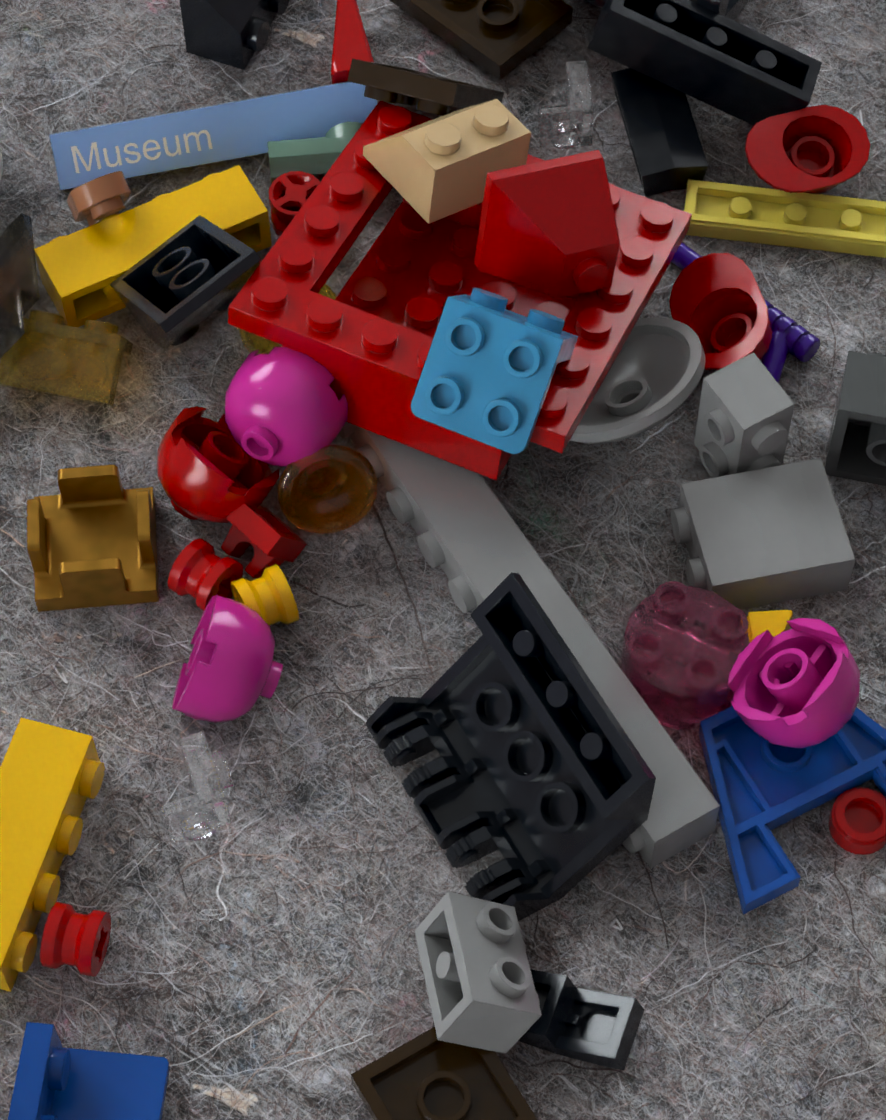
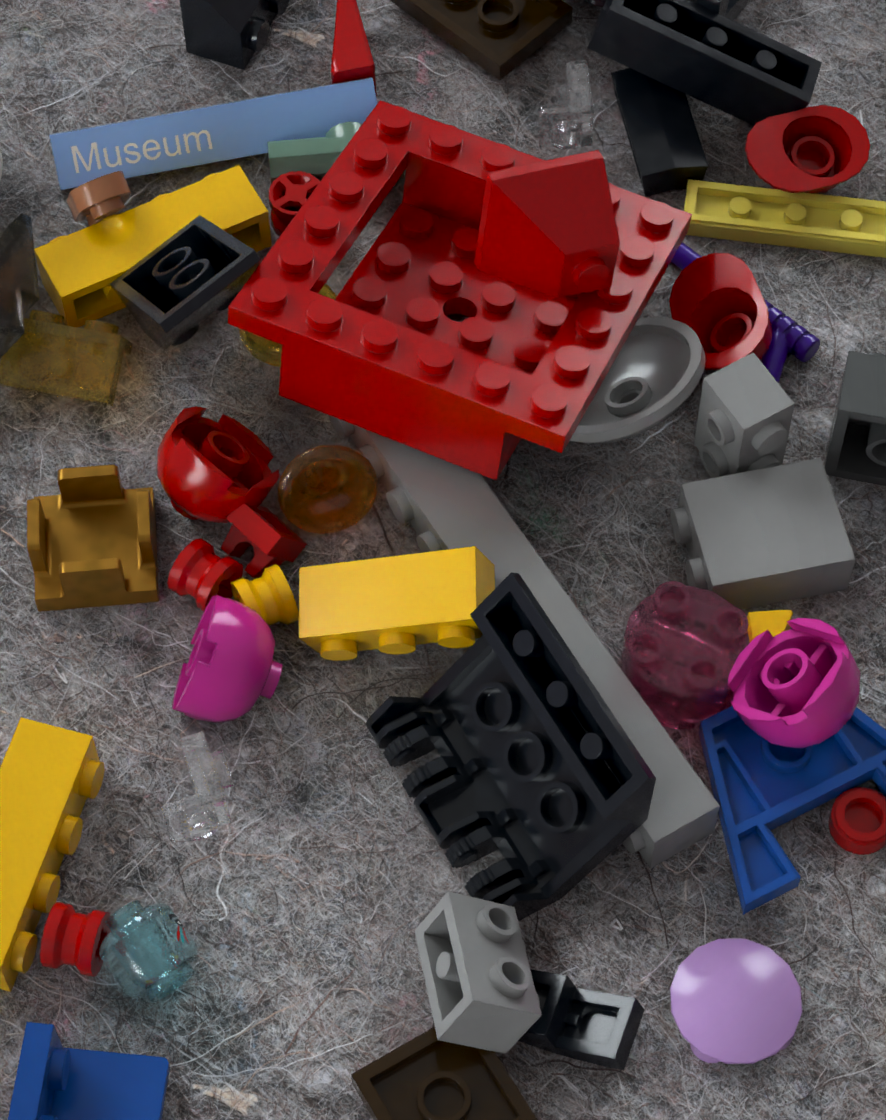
(148, 950): none -> clear light blue head
(283, 406): dark pink cylinder -> none
(393, 602): none -> yellow brick
(417, 88): dark brown plate -> none
(446, 160): tan slope -> none
(490, 369): dark azure bracket -> none
(735, 1002): none -> lavender dish

